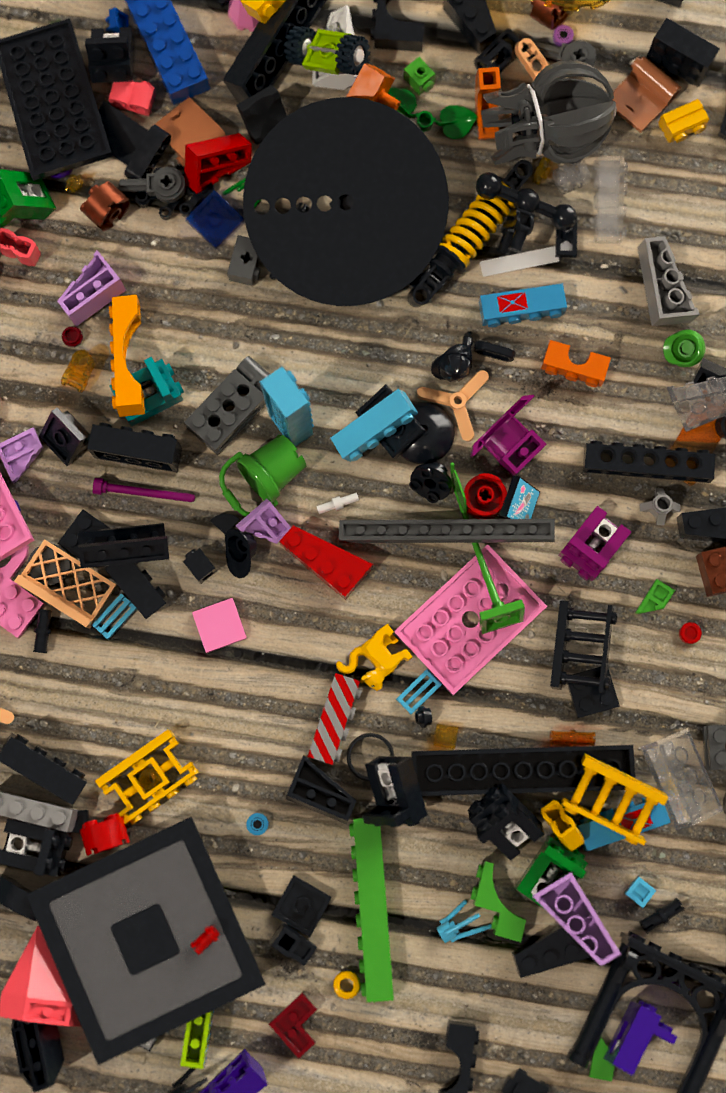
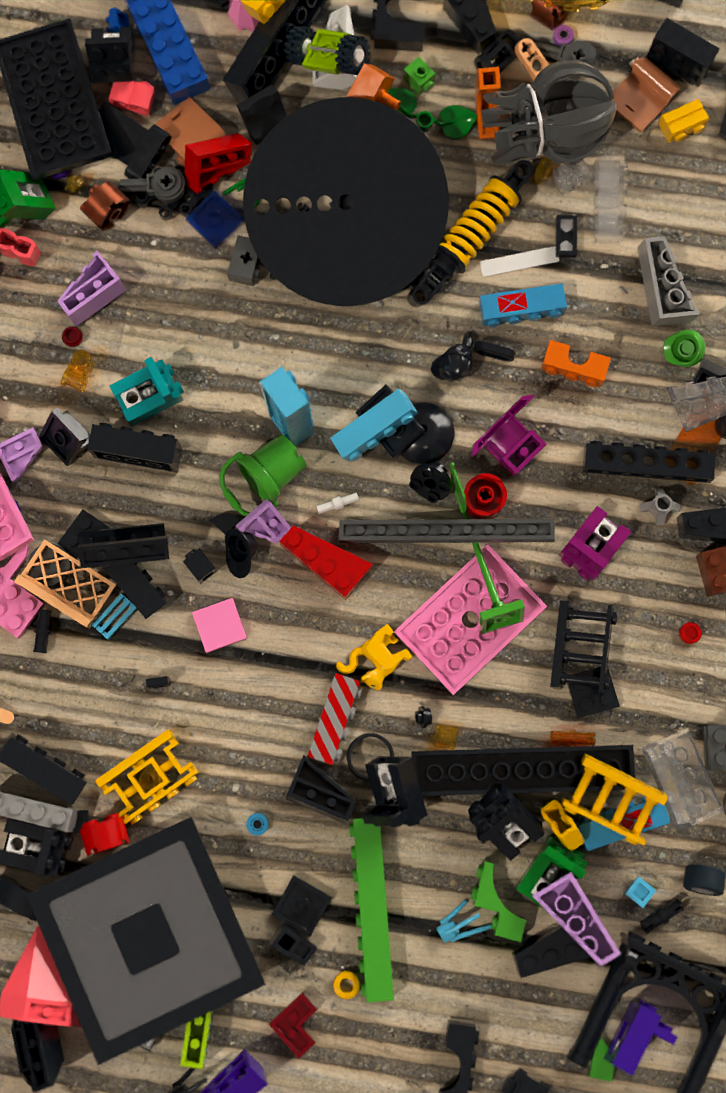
(101, 486): magenta piece -> none
(126, 319): light orange arch -> none
(158, 682): none -> black tile
(205, 939): red pin -> none
(243, 378): dark grey hinge -> none
(419, 691): medium azure tile -> none
(464, 395): light nougat piece -> none
(519, 500): tile -> none
(521, 218): black connector -> none
(656, 598): bright green tile -> none
(704, 880): none -> black wheel

